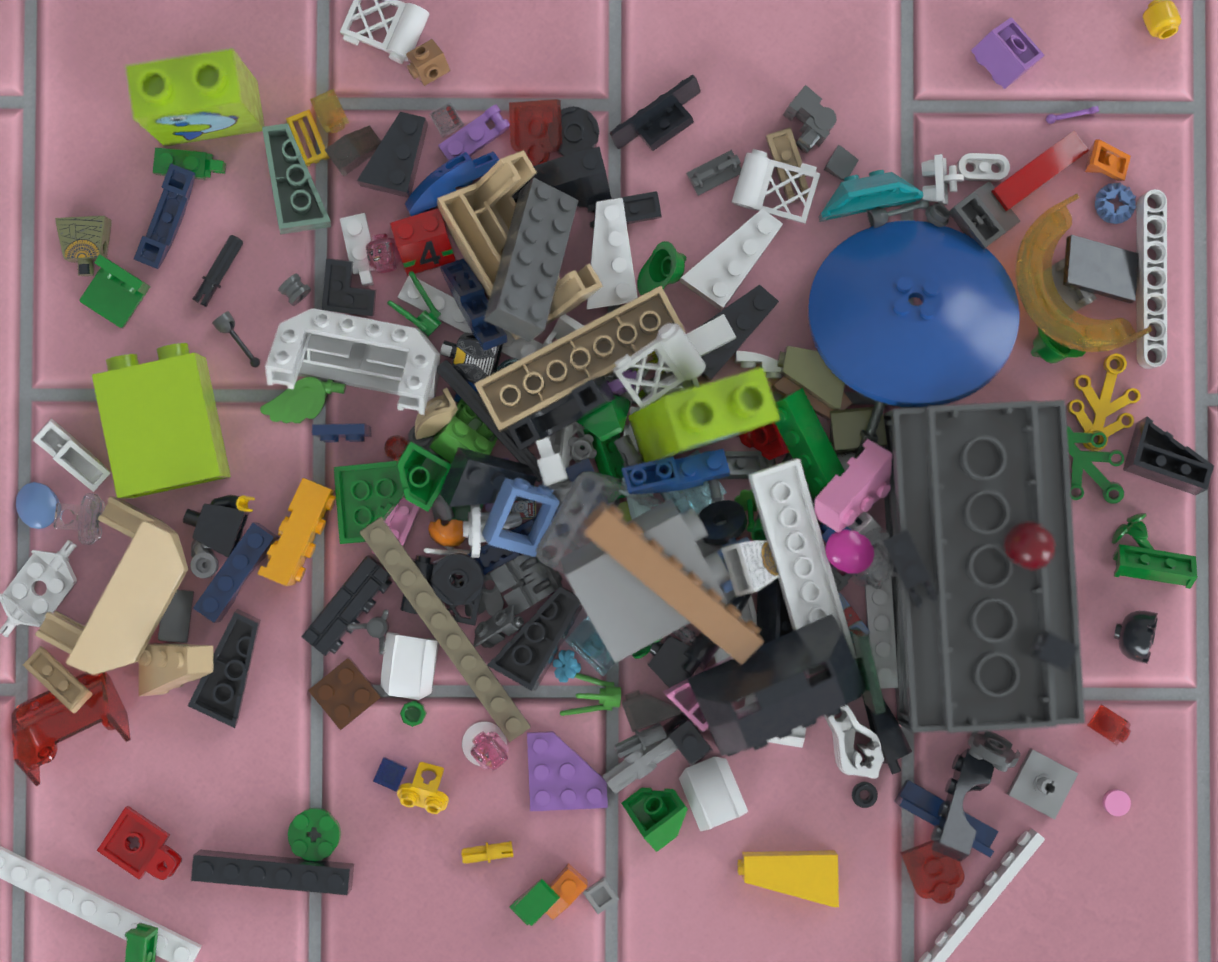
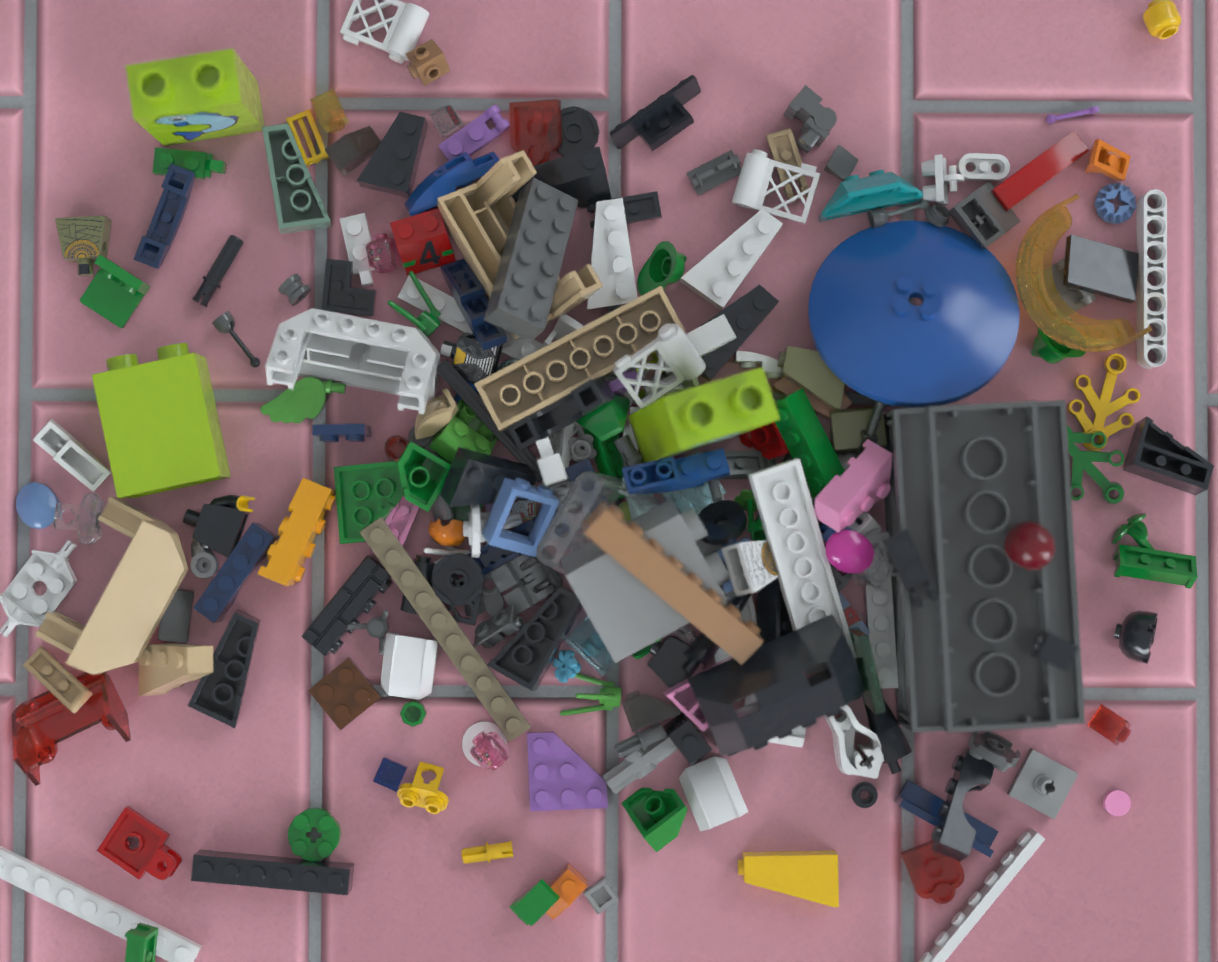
(1007, 53): medium lavender slope -> none

